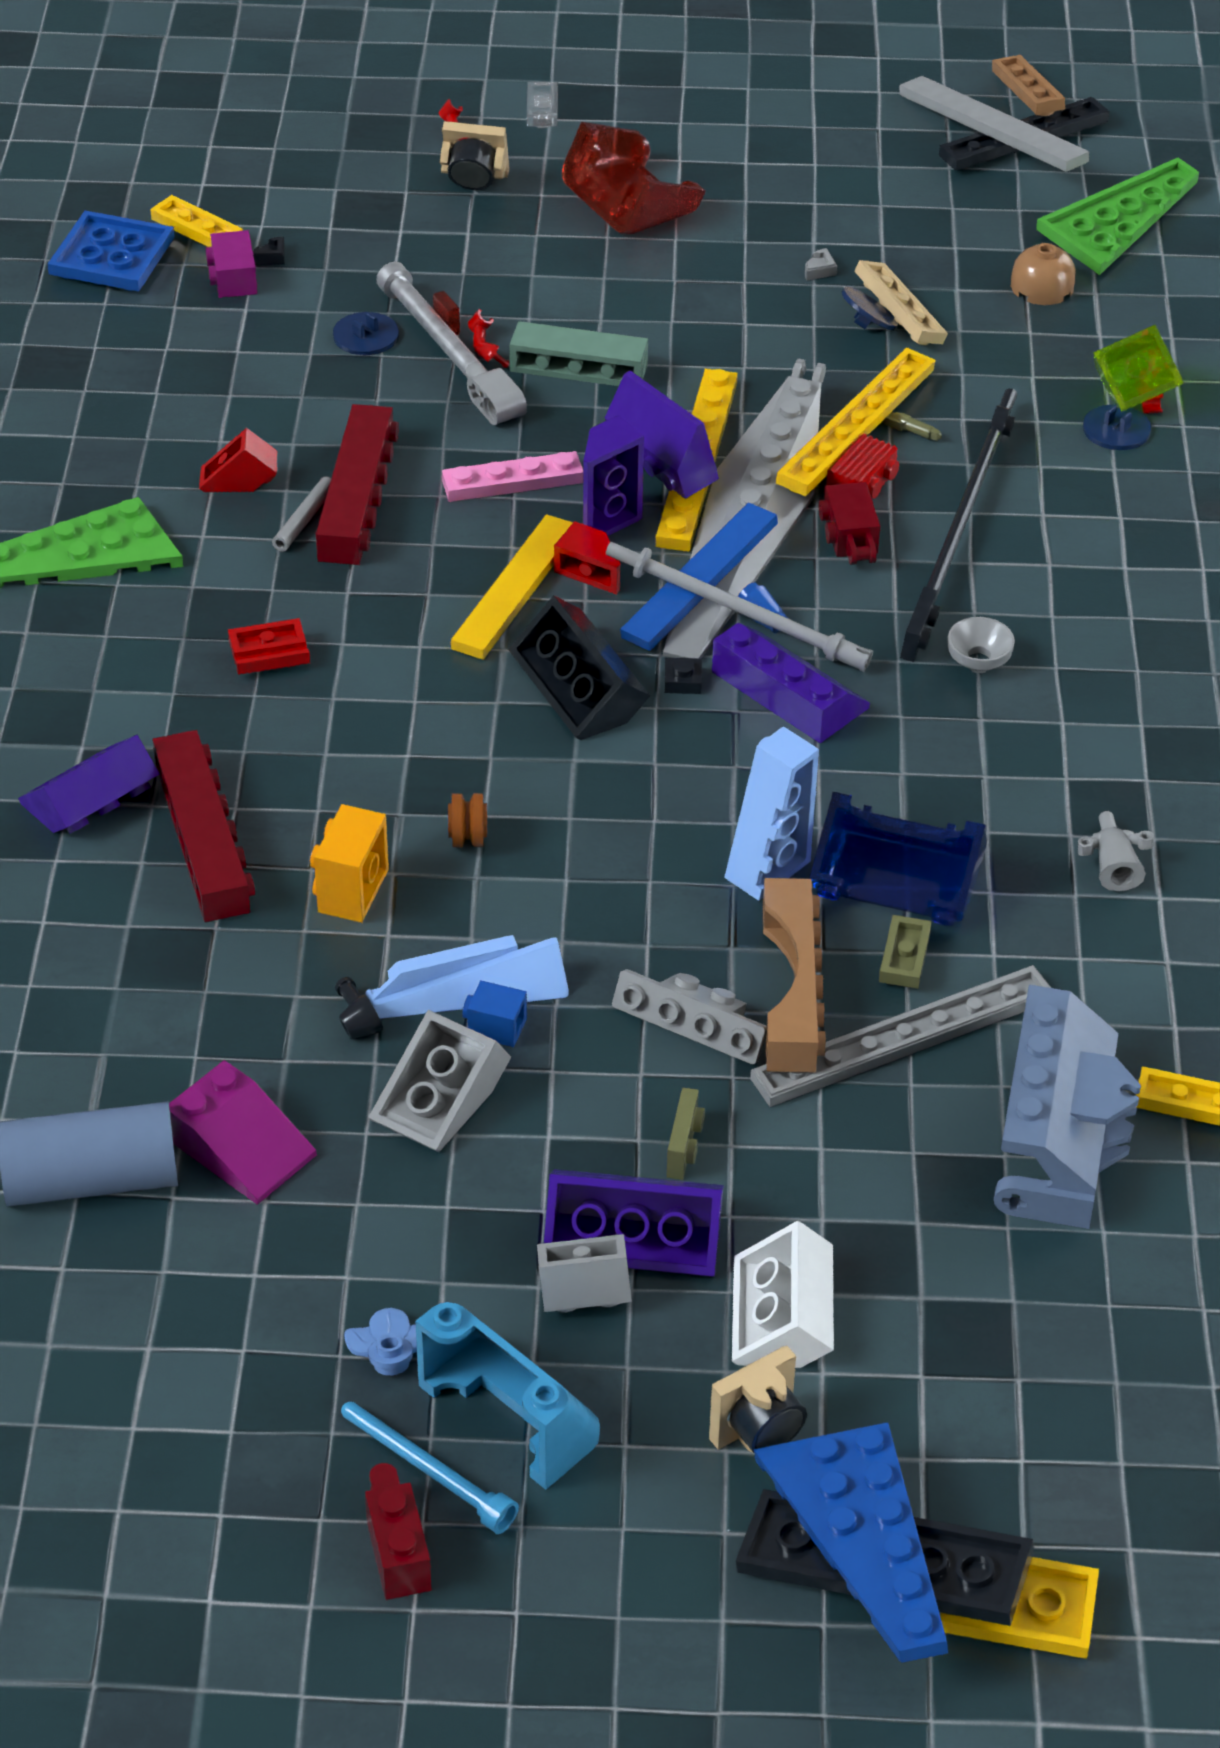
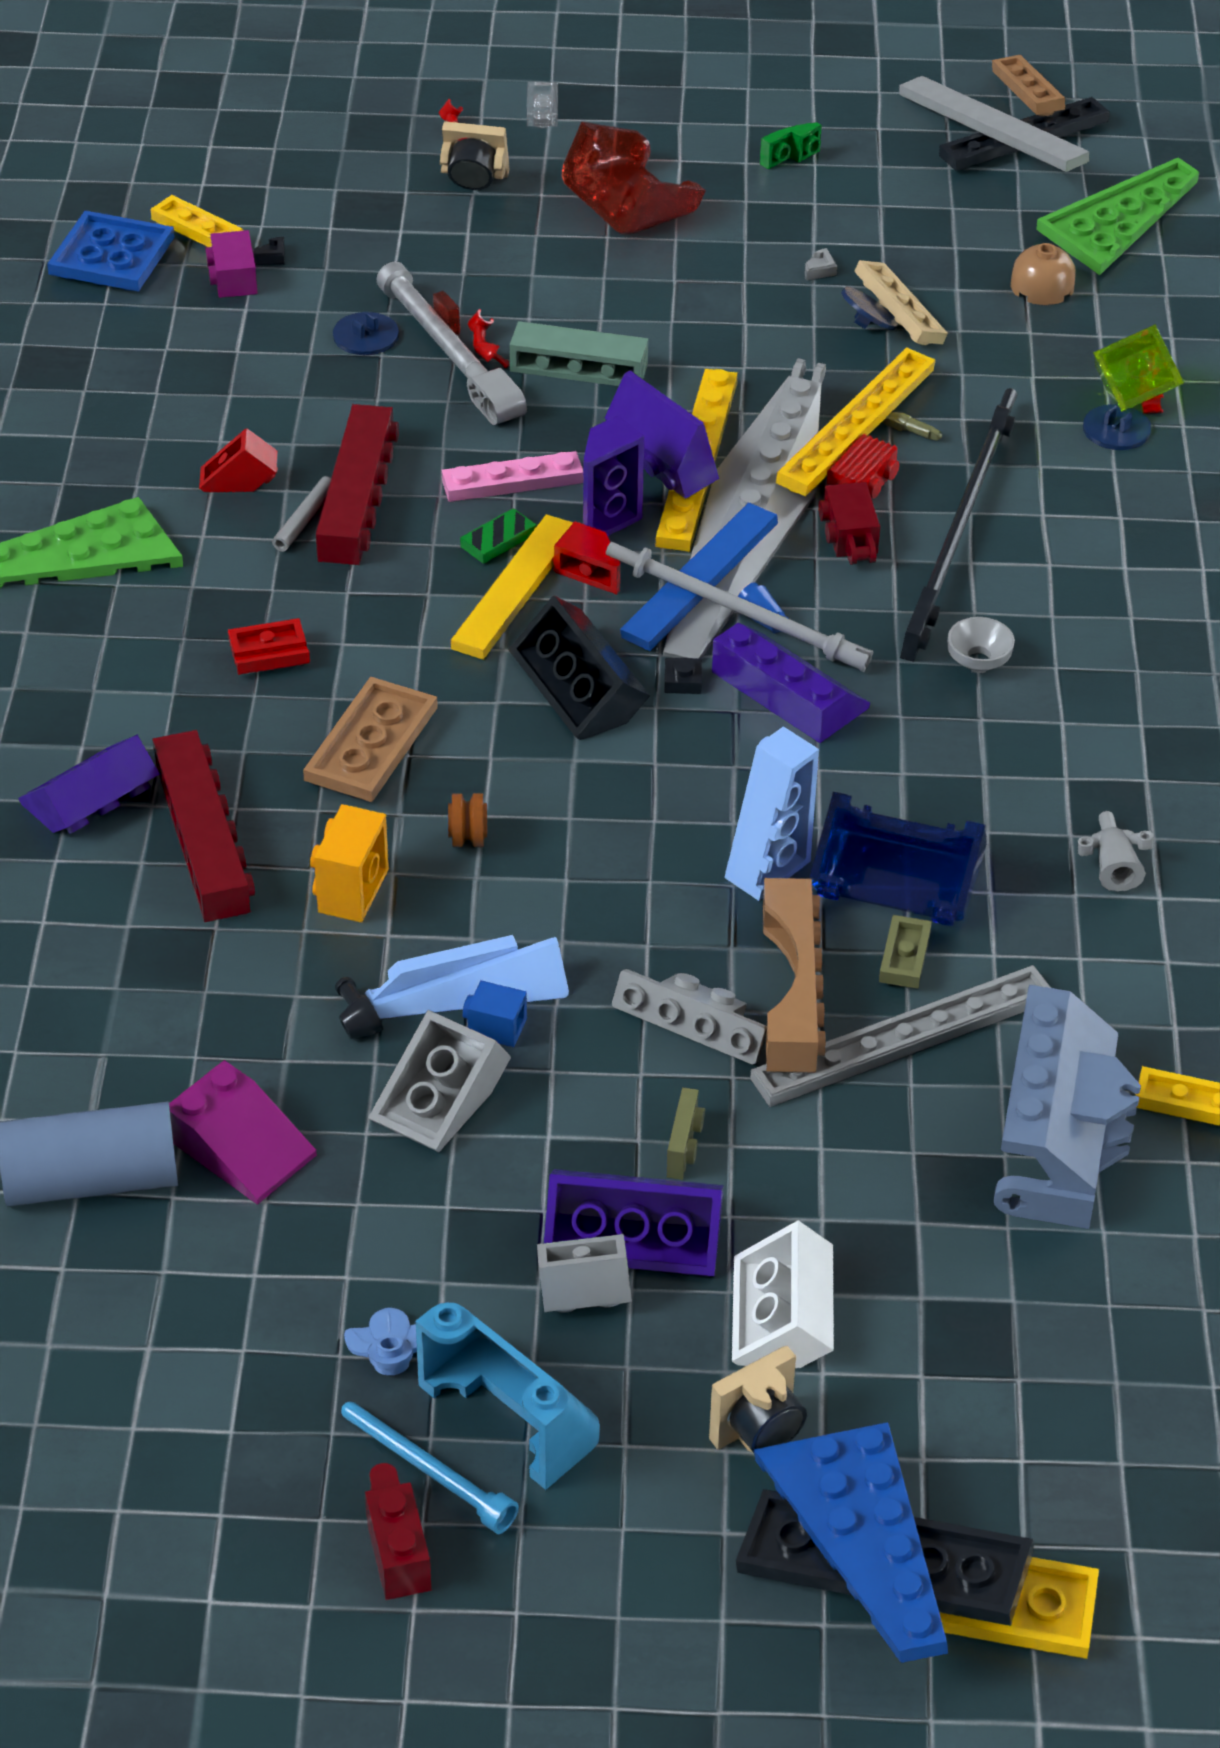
(370, 739): none -> medium nougat plate
(497, 535): none -> green tile
(792, 142): none -> green slope

